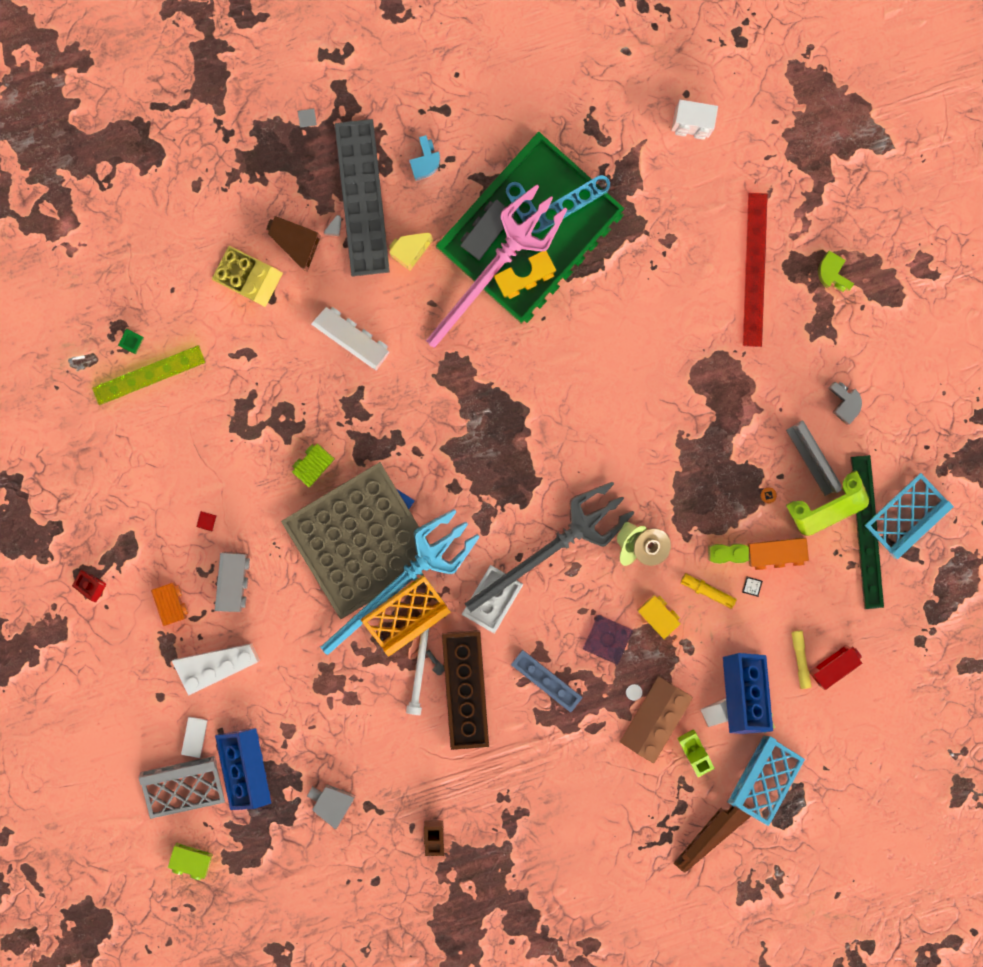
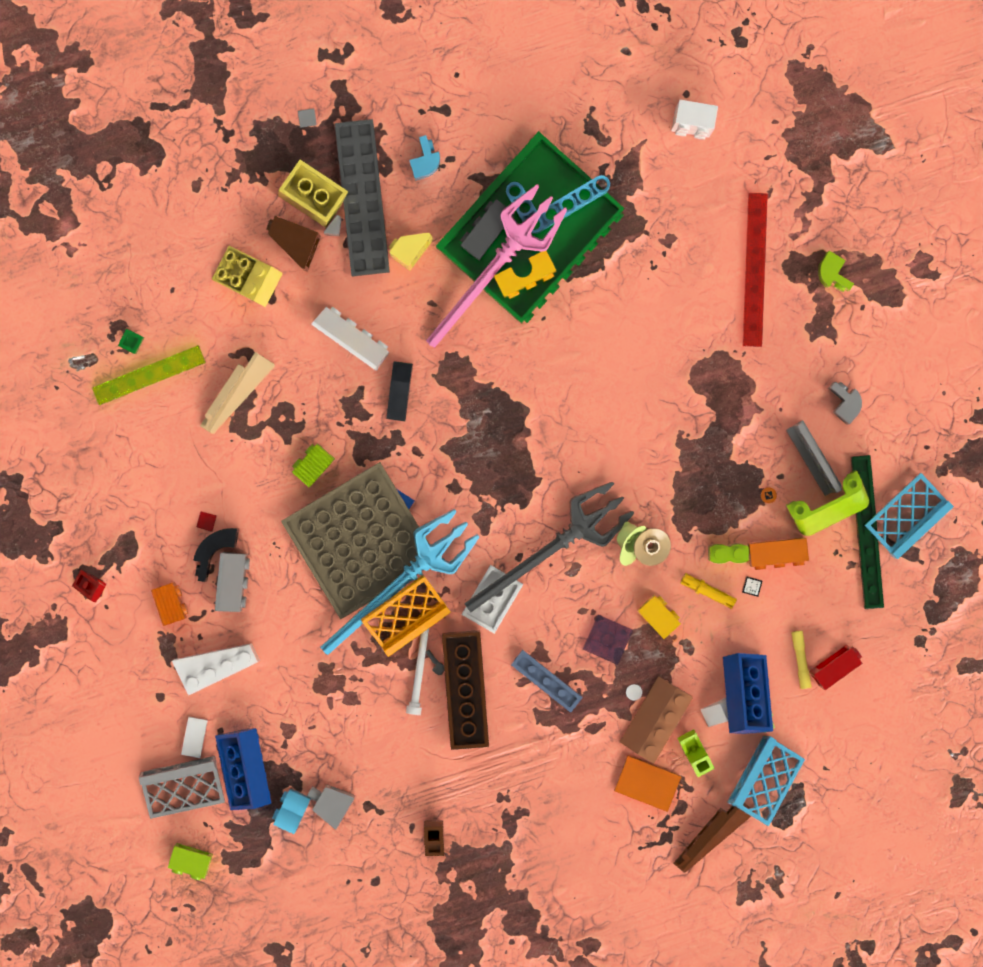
(209, 546): none -> black arch
(236, 390): none -> tan wedge
(292, 810): none -> medium azure brick
(312, 193): none -> light yellow slope
(399, 391): none -> black slope
(647, 783): none -> orange tile

